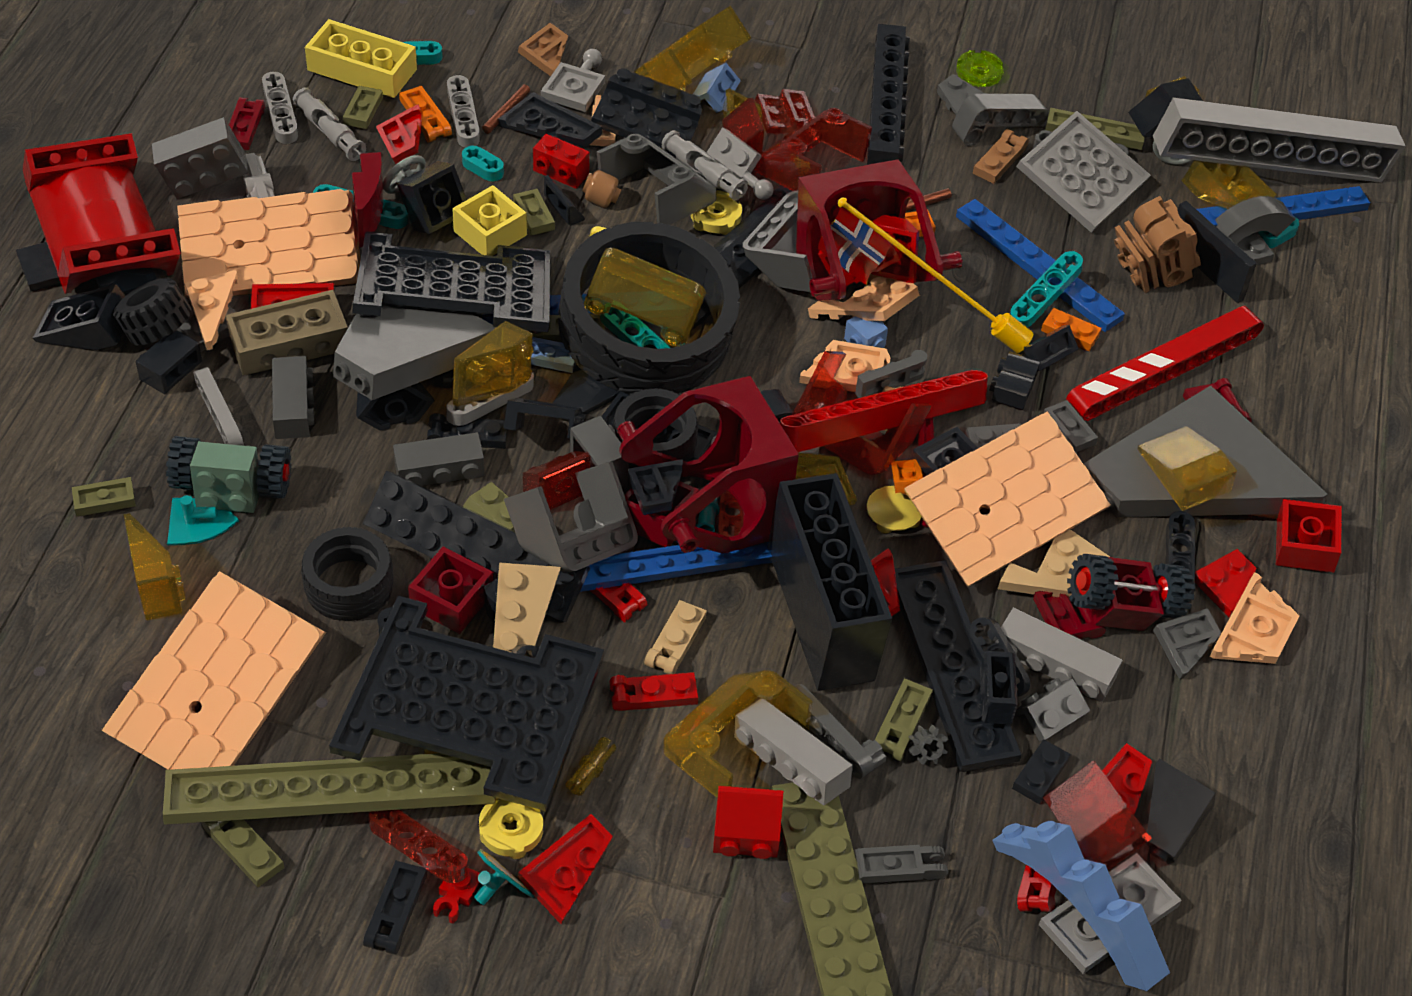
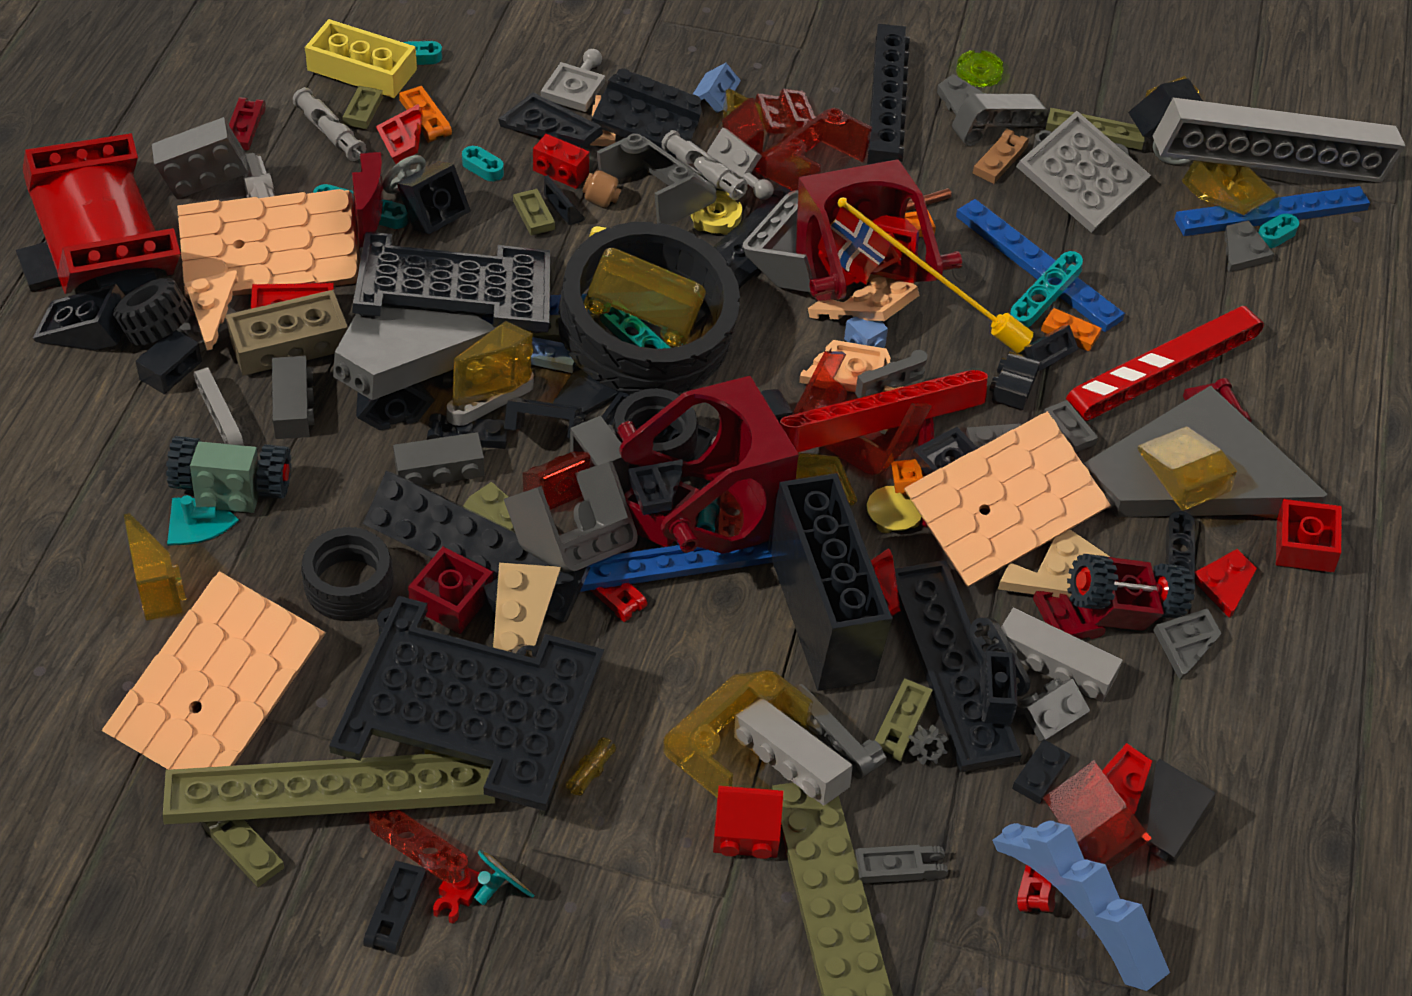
(103, 496): olive plate -> none
(280, 107): light grey beam -> none
(461, 111): light grey beam -> none
(489, 221): light yellow brick -> none
(510, 842): light yellow plate -> none
(513, 101): copper bar -> none
(545, 48): medium nougat wing -> none
(566, 866): red wing -> none
(653, 691): red plate -> none
(676, 637): tan plate -> none
(697, 50): clear yellow windscreen -> none
(1133, 882): light grey plate -> none
(1158, 246): medium nougat piece -> none
(1219, 256): black tile -> none
(1254, 215): dark grey arch -> none
(1256, 627): light nougat wing -> none

